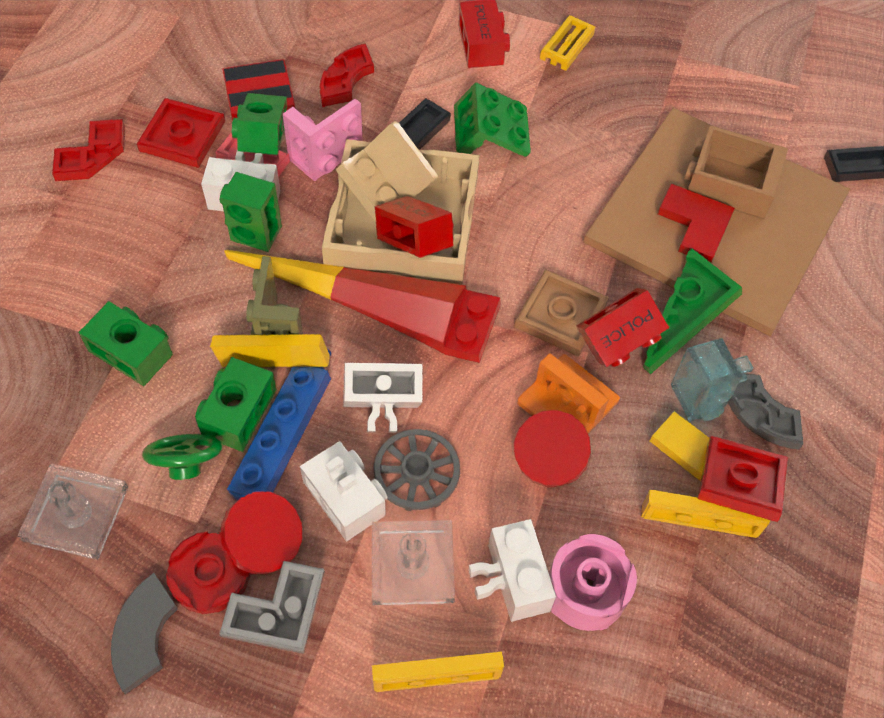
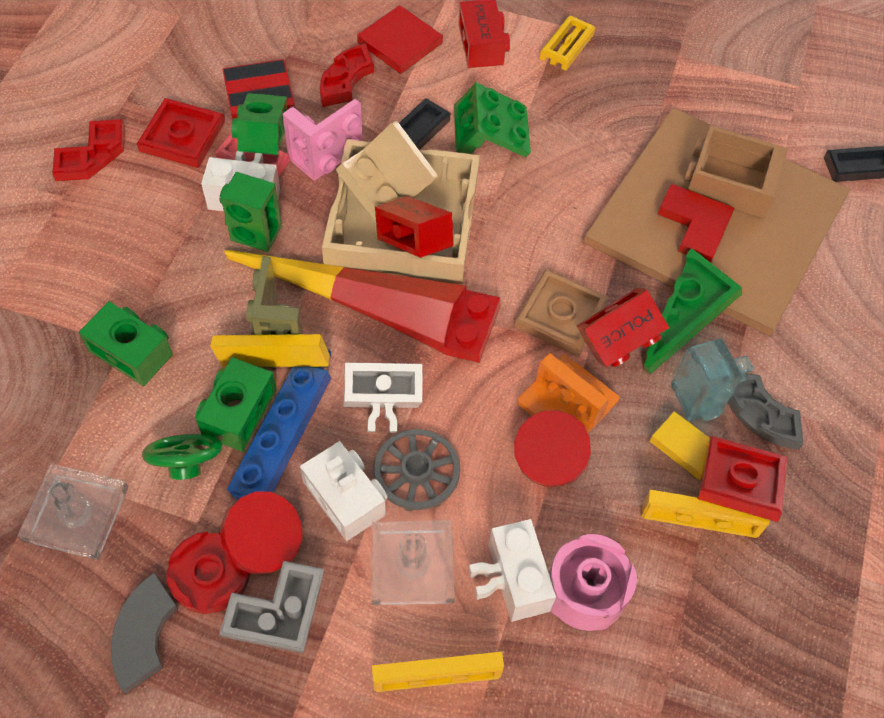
(400, 39): none -> red tile

